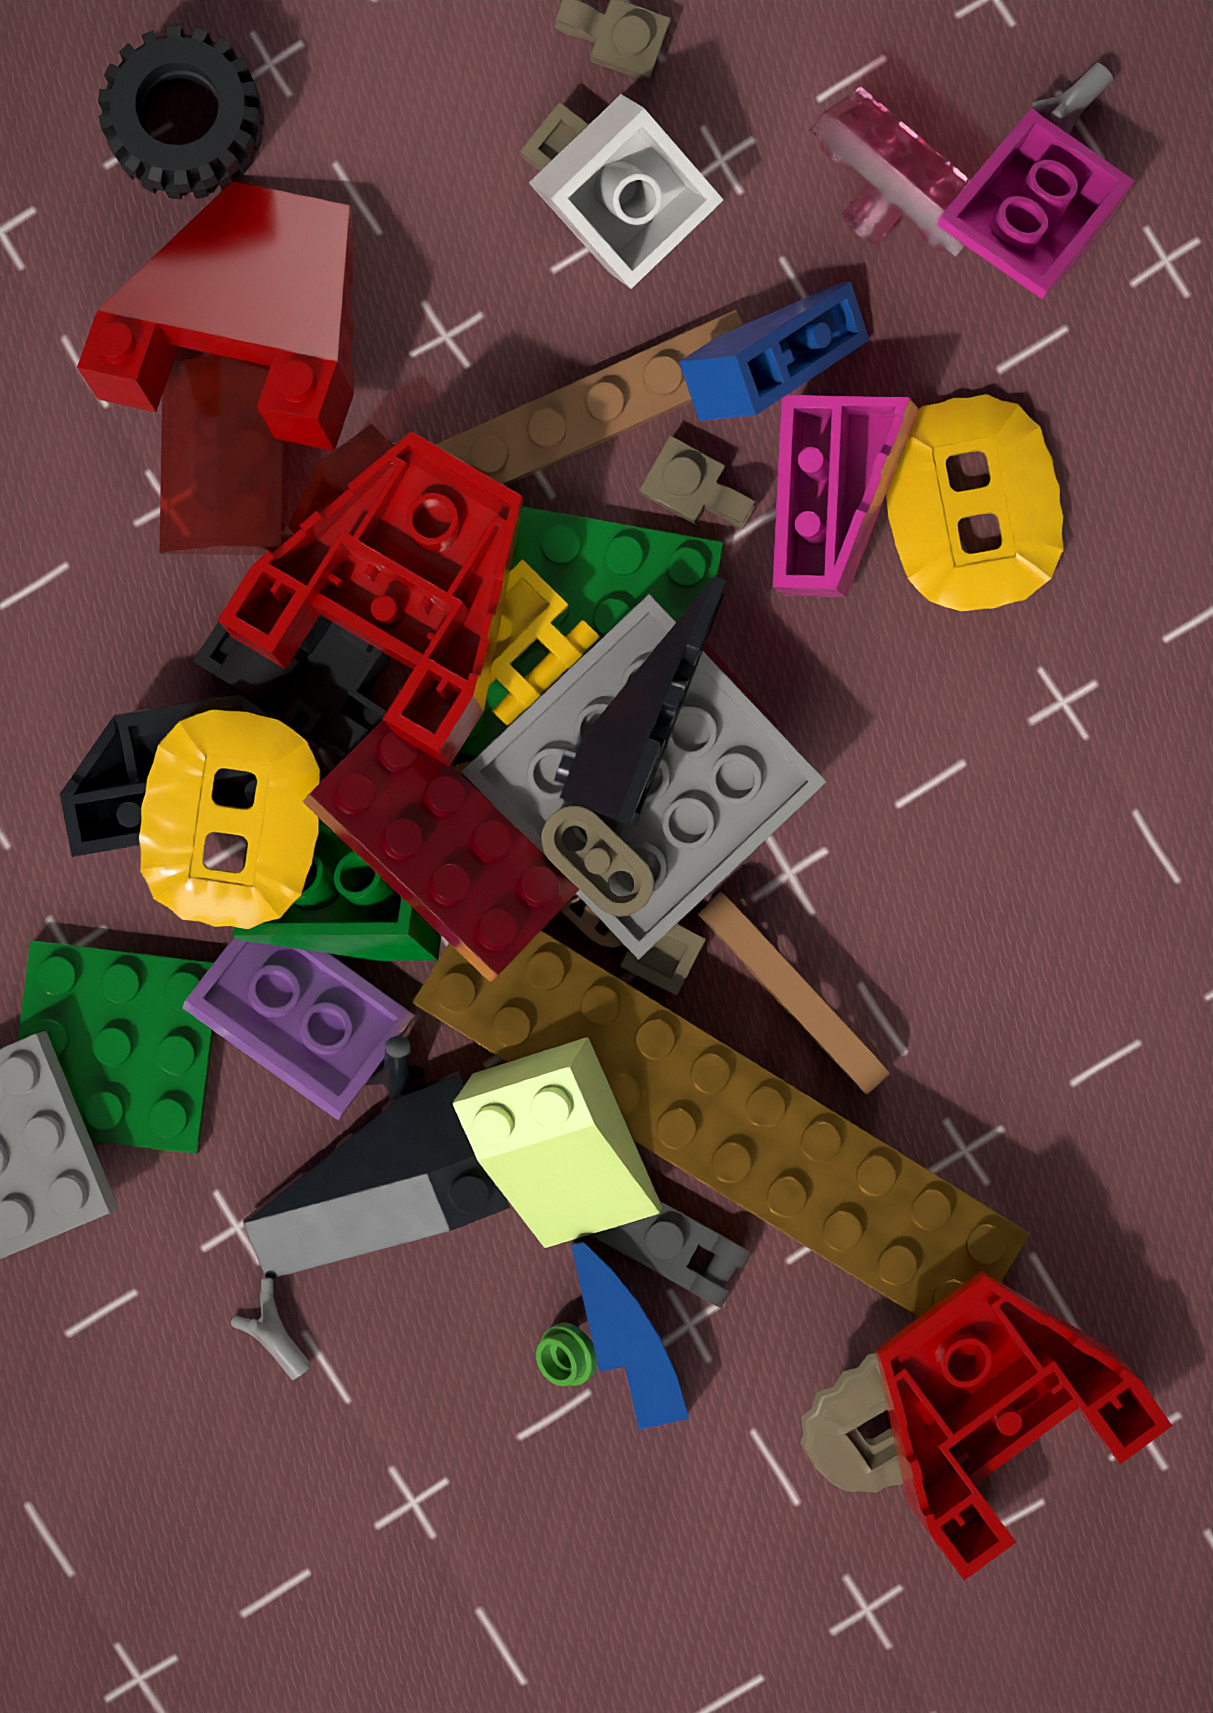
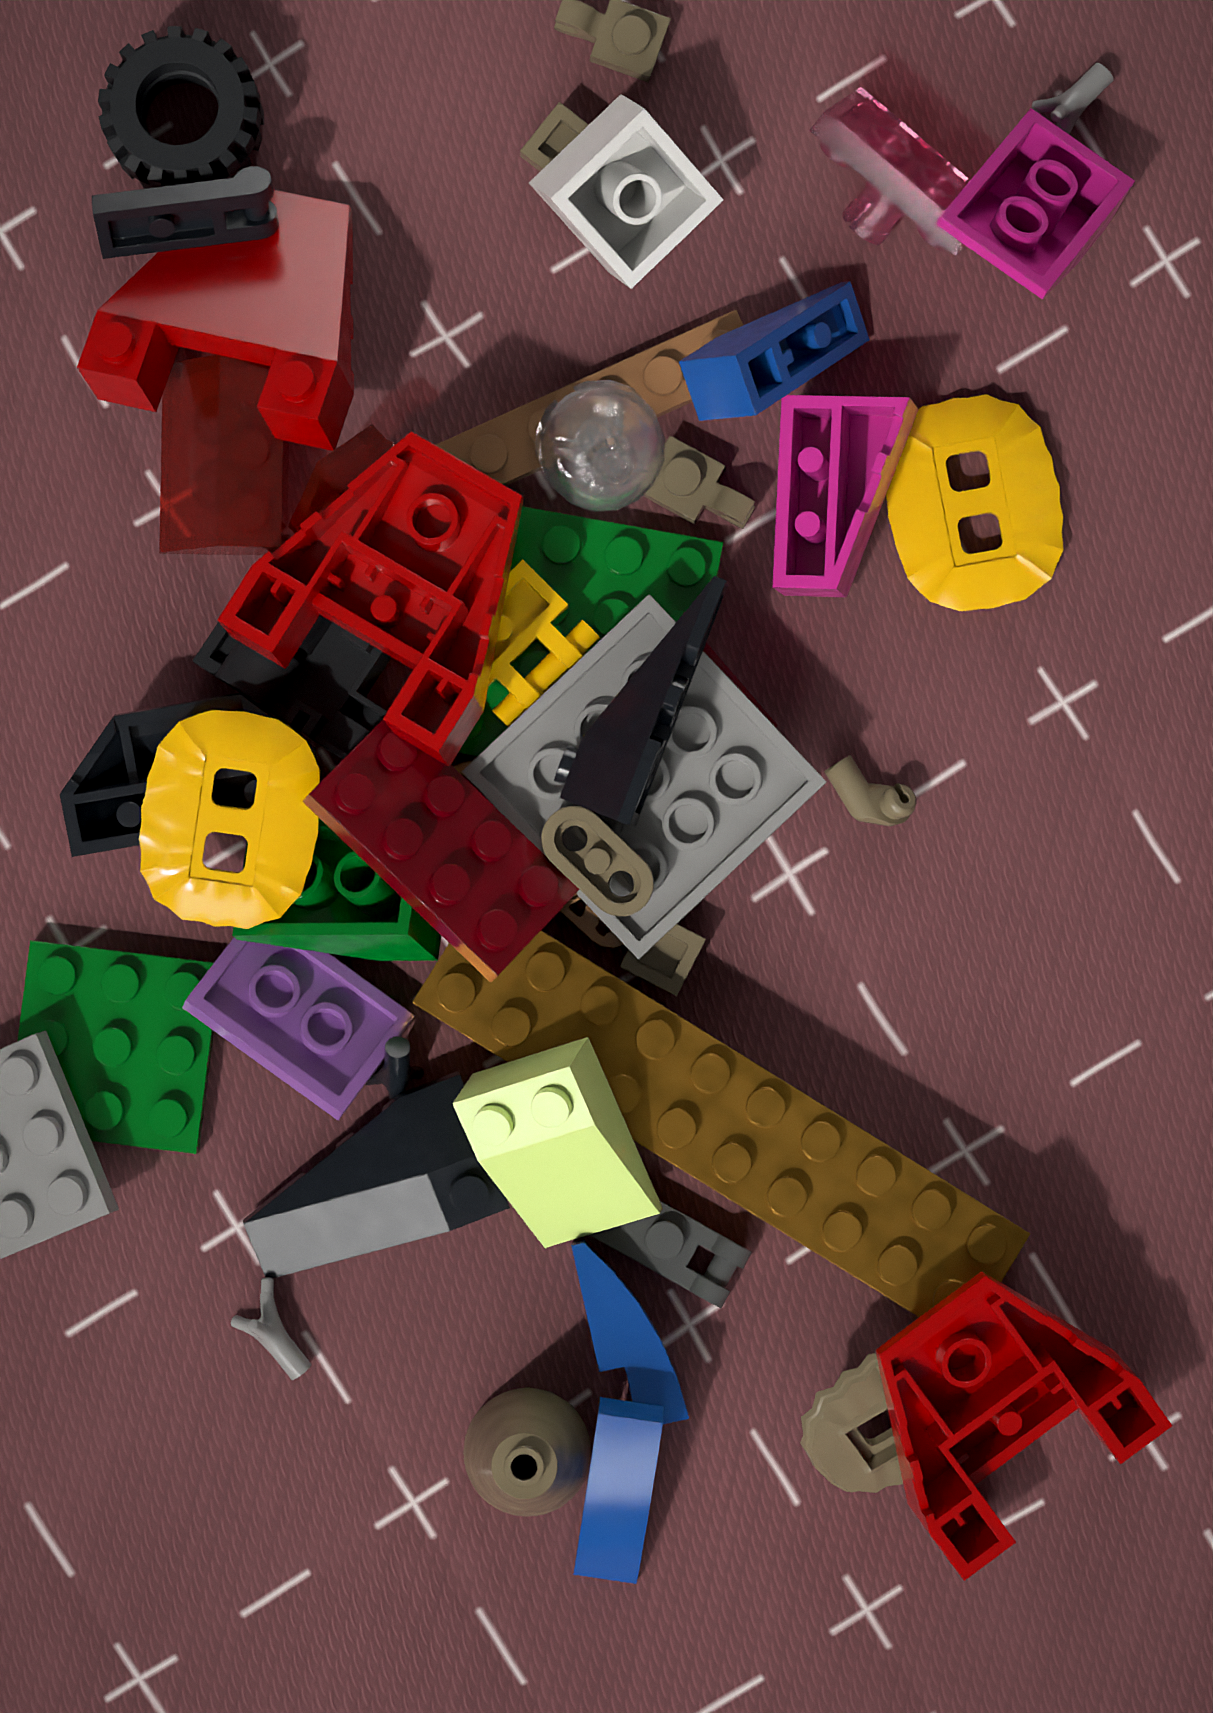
(186, 215): none -> black plate
(530, 1424): none -> dark tan cone
(566, 1355): bright green plate -> none
(601, 446): none -> clear cylinder
(619, 1490): none -> blue slope
(793, 993): medium nougat beam -> none
(870, 801): none -> dark tan arm

